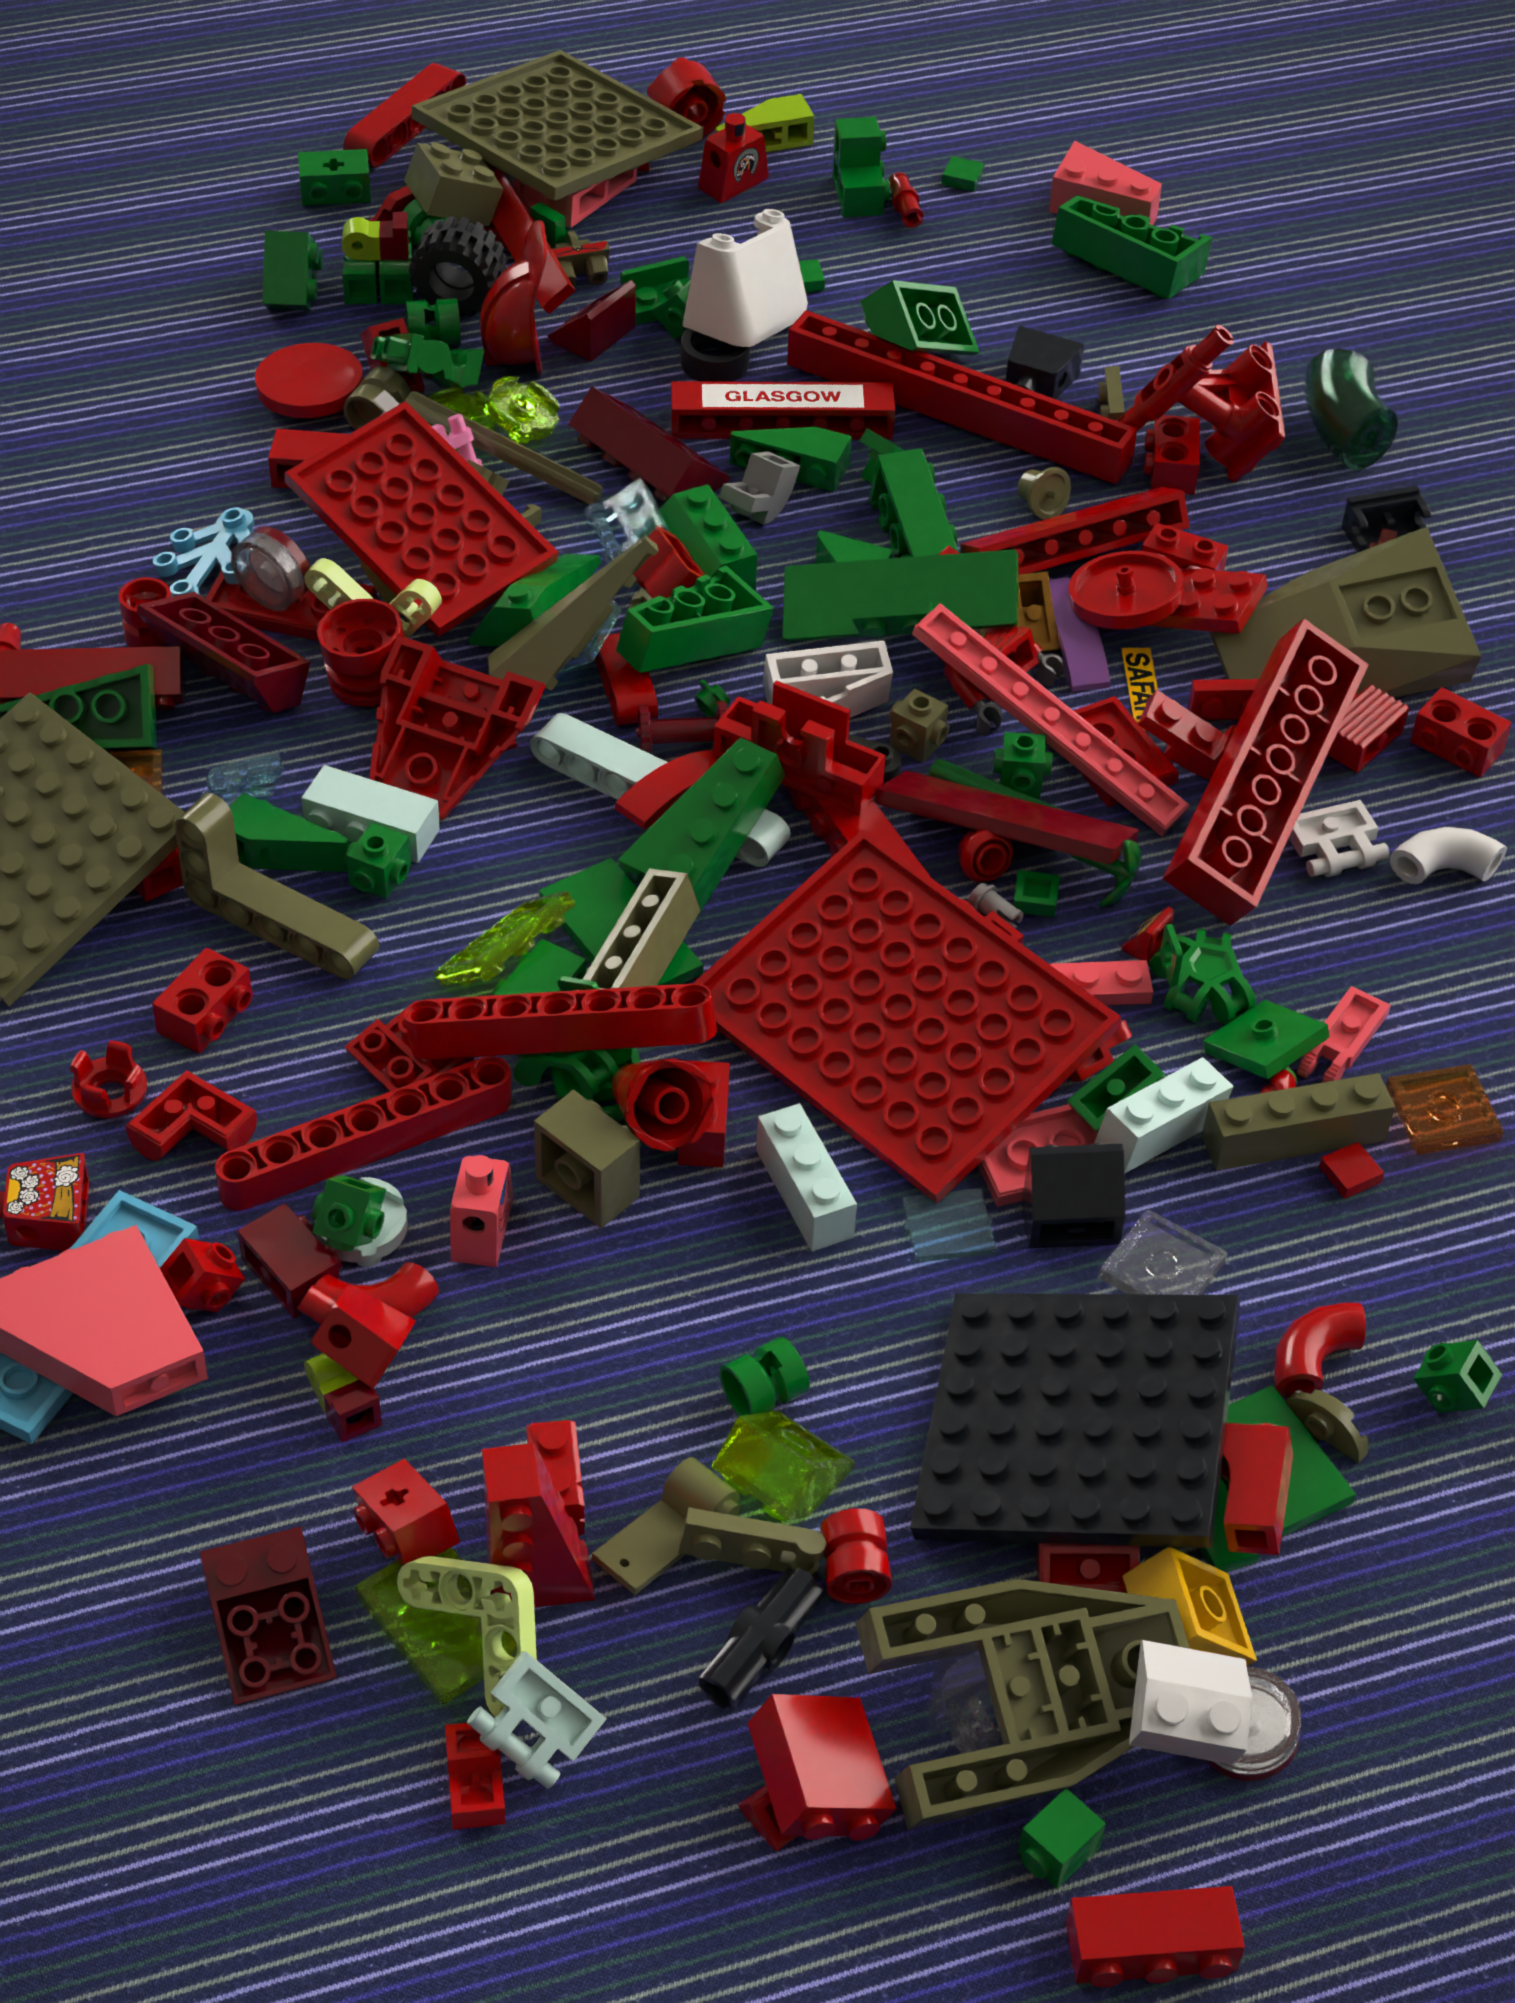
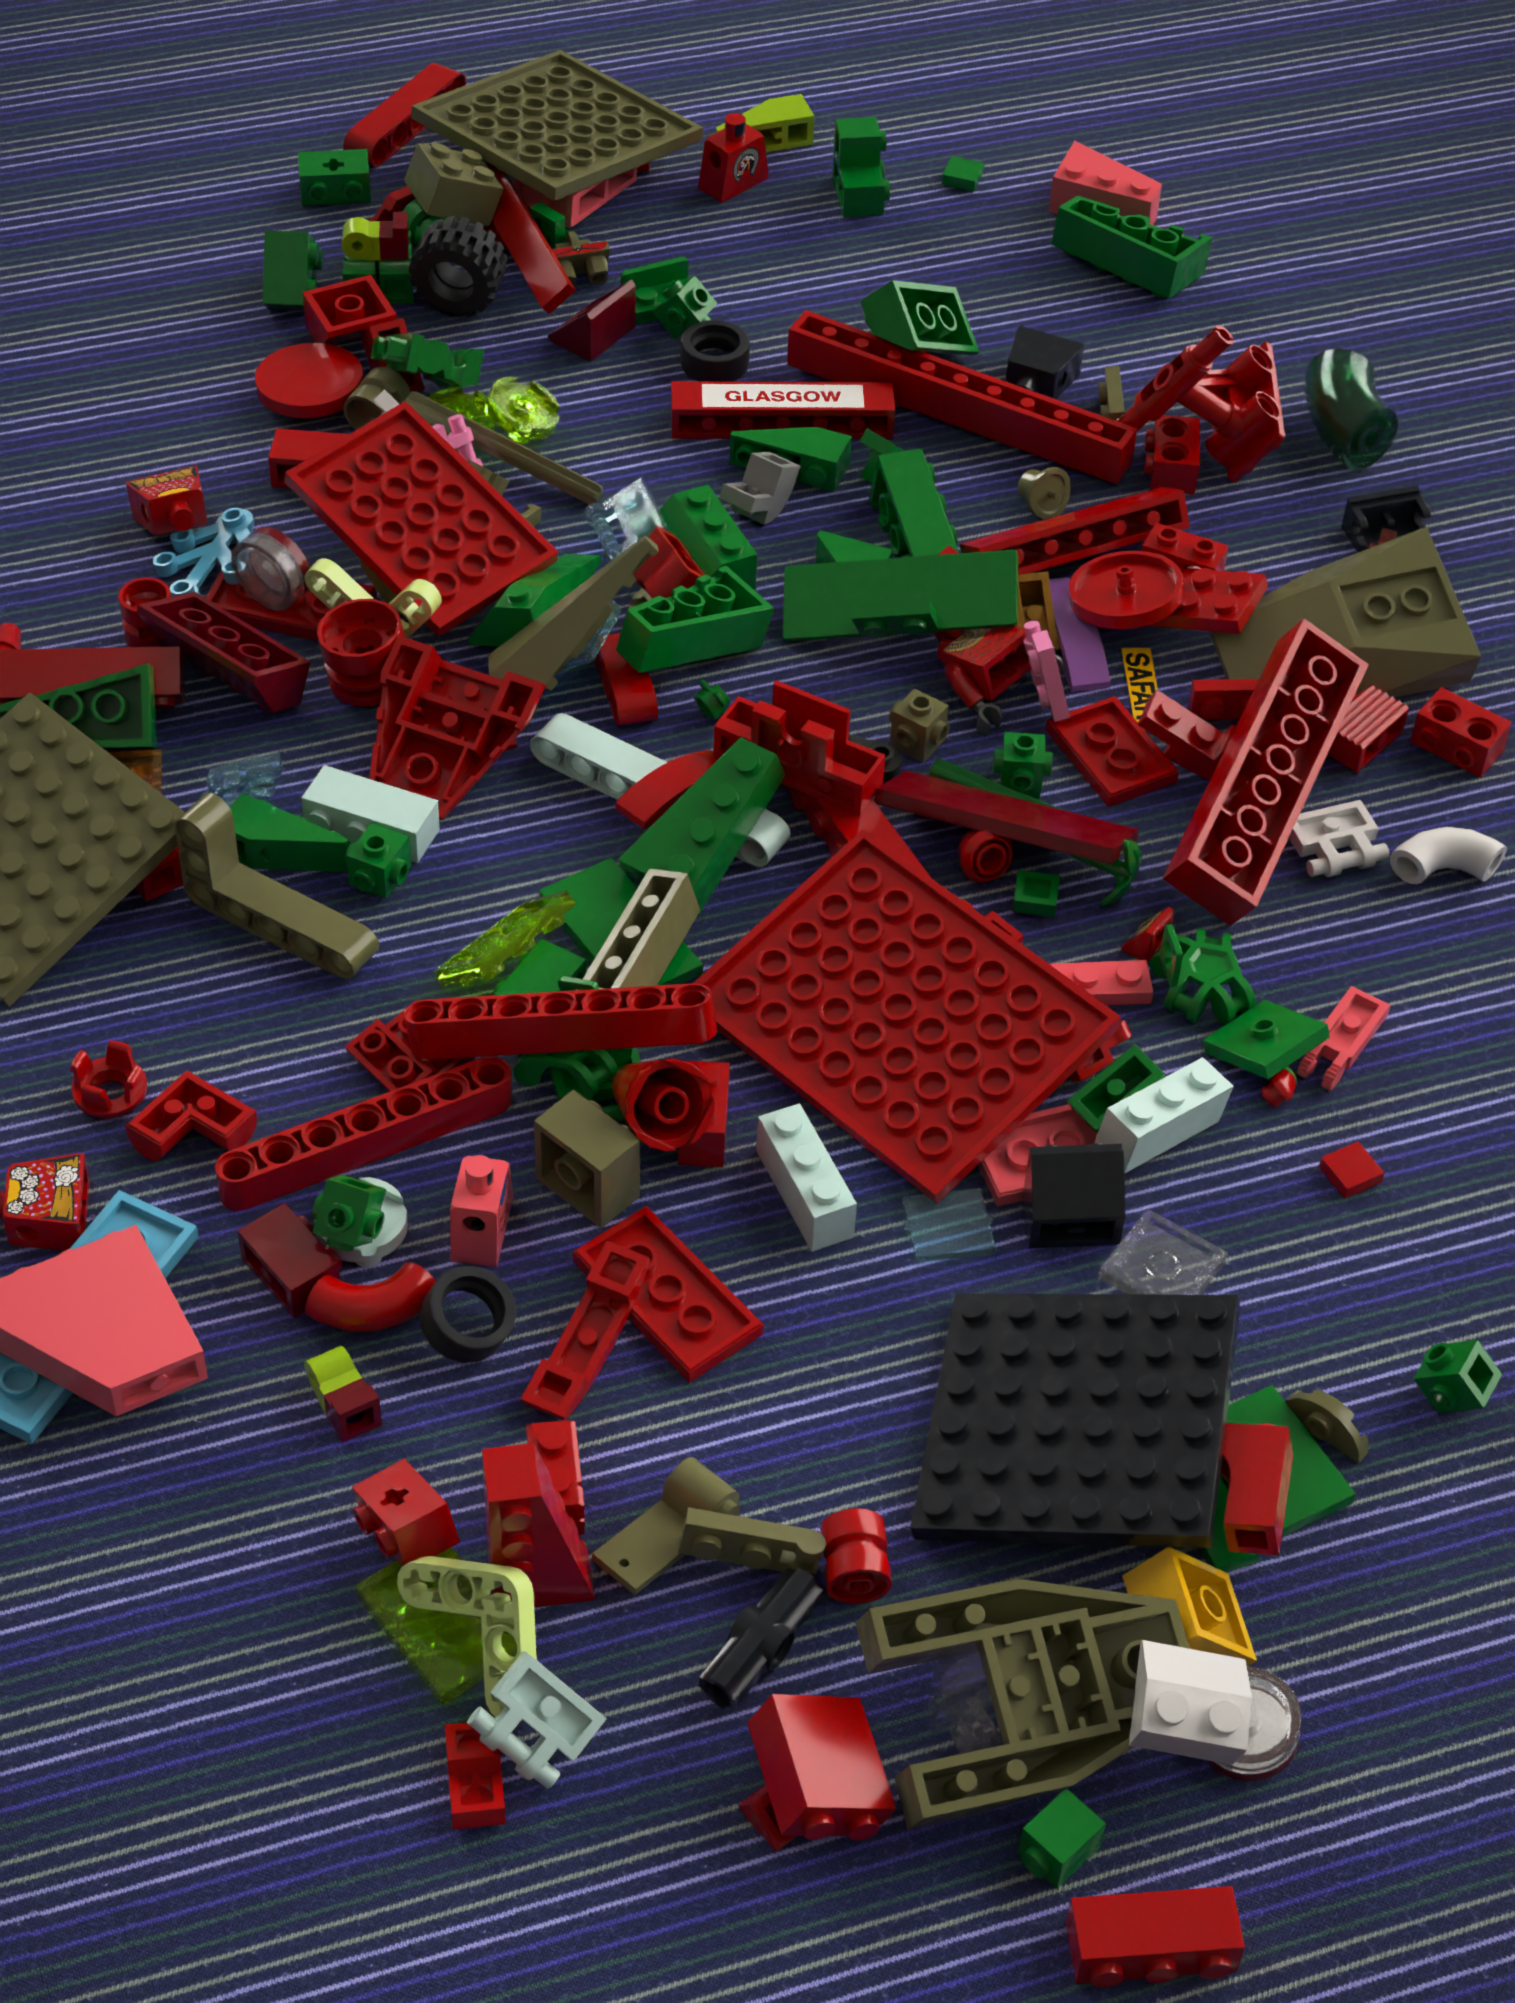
(168, 501): none -> red torso
(202, 1274): red brick -> none
(203, 1000): red brick -> none
(267, 1615): dark red slope -> none
(345, 310): none -> red slope
(356, 1330): red torso -> none
(445, 318): green wheel -> none
(486, 1287): none -> black tyre
(508, 309): red piece -> none
(590, 1334): none -> red slope
(642, 446): dark red slope -> none
(677, 729): dark red hose -> none
(680, 1301): none -> red tile
(691, 92): red brick -> none
(747, 287): white windscreen -> none
(768, 1377): green wheel -> none
(781, 1464): clear neon green slope -> none
(812, 275): green tile -> none
(845, 674): white wedge -> none
(905, 200): red pin -> none
(986, 899): light grey pin -> none
(1045, 671): none -> bright pink plate
(1048, 715): coral tile -> none
(1086, 1565): red slope -> none
(1297, 1121): olive brick -> none
(1311, 1340): red cylinder -> none
(1444, 1109): clear orange tile -> none

